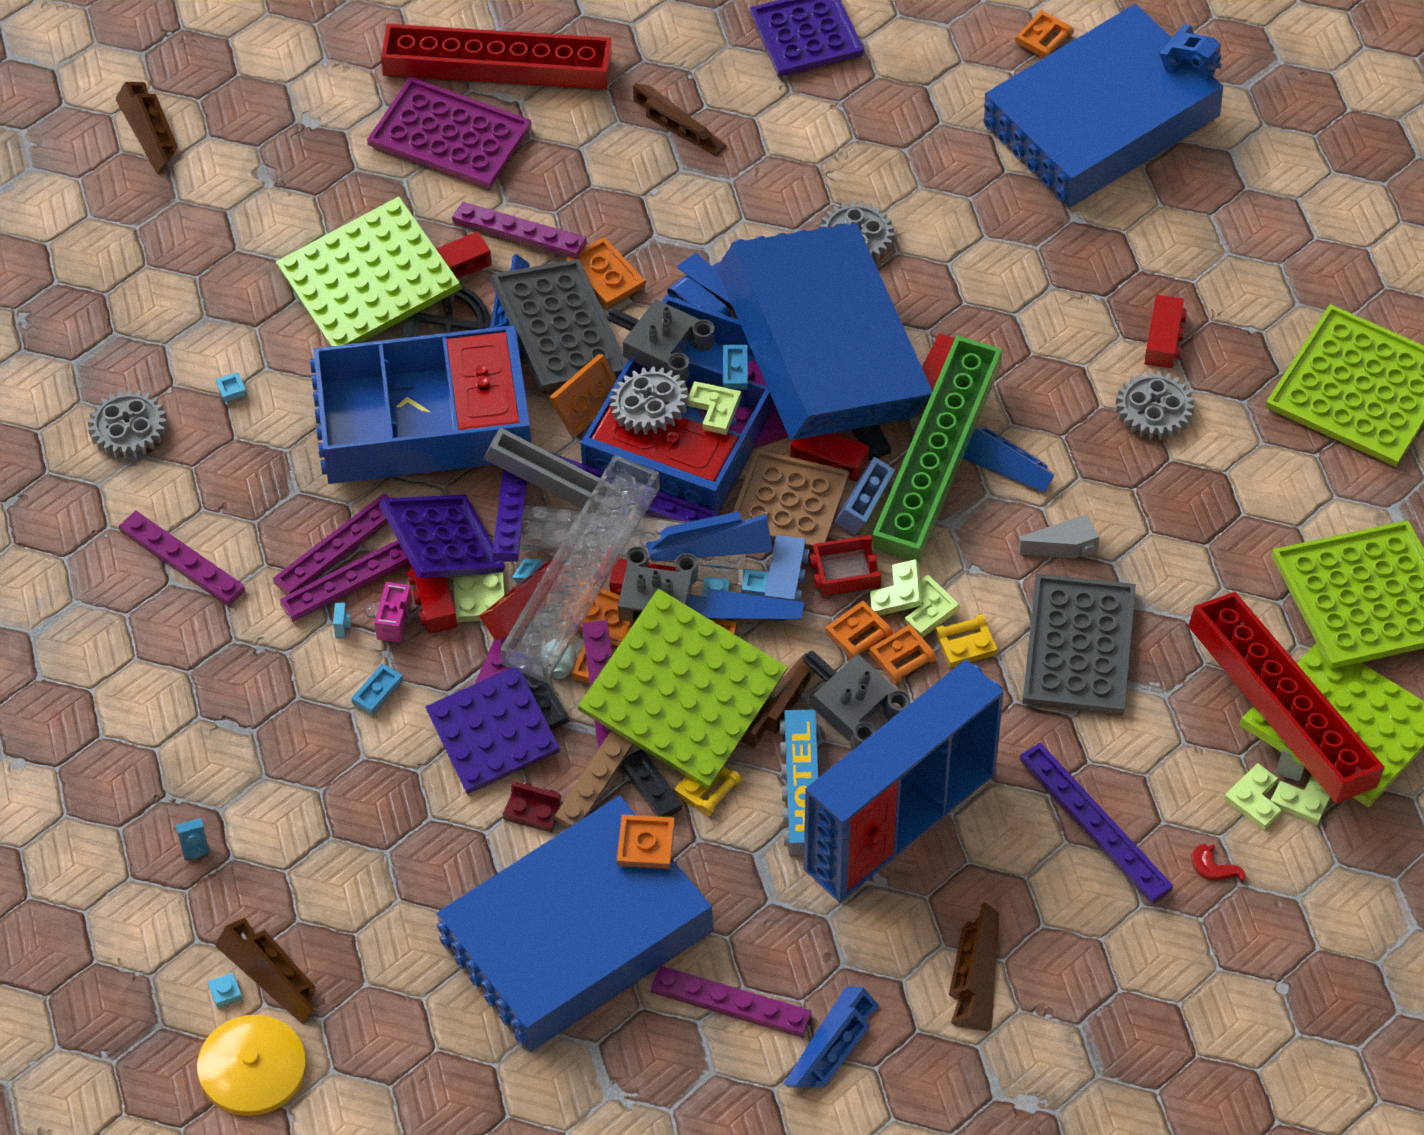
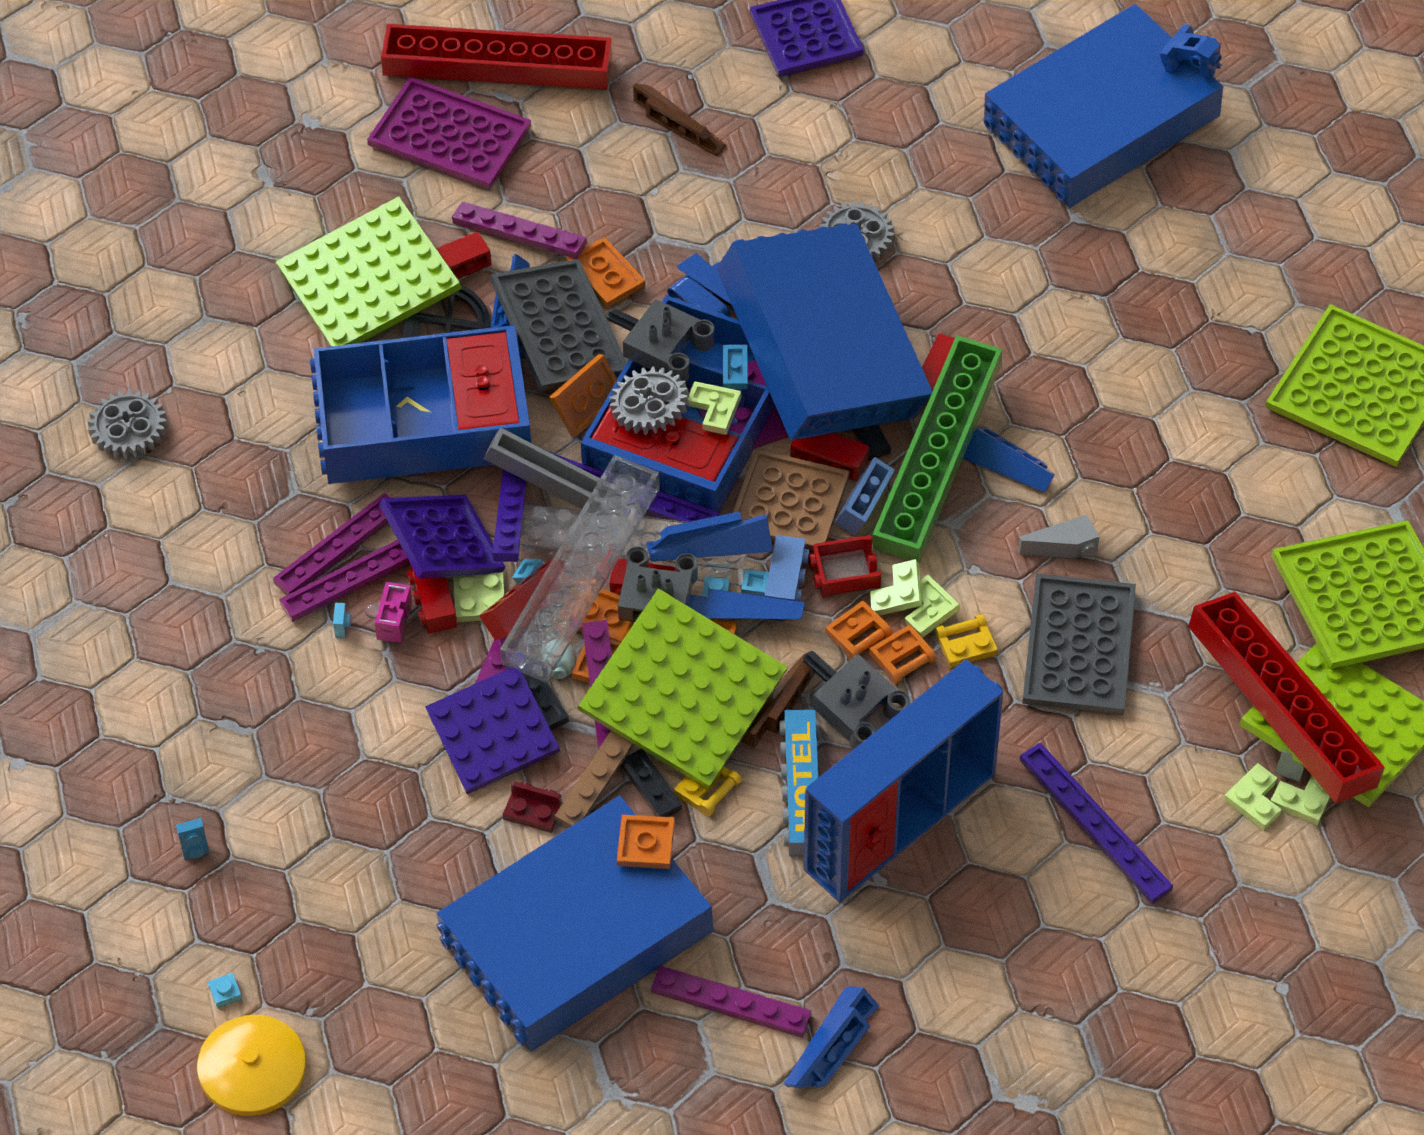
(147, 123): reddish brown wedge -> none
(182, 558): magenta plate -> none
(231, 387): medium azure plate -> none
(268, 967): reddish brown wedge -> none
(377, 689): dark azure plate -> none
(975, 971): reddish brown wedge -> none
(1039, 30): orange plate -> none
(1155, 405): light grey gear -> none
(1165, 331): red brick -> none
(1205, 866): red piece -> none

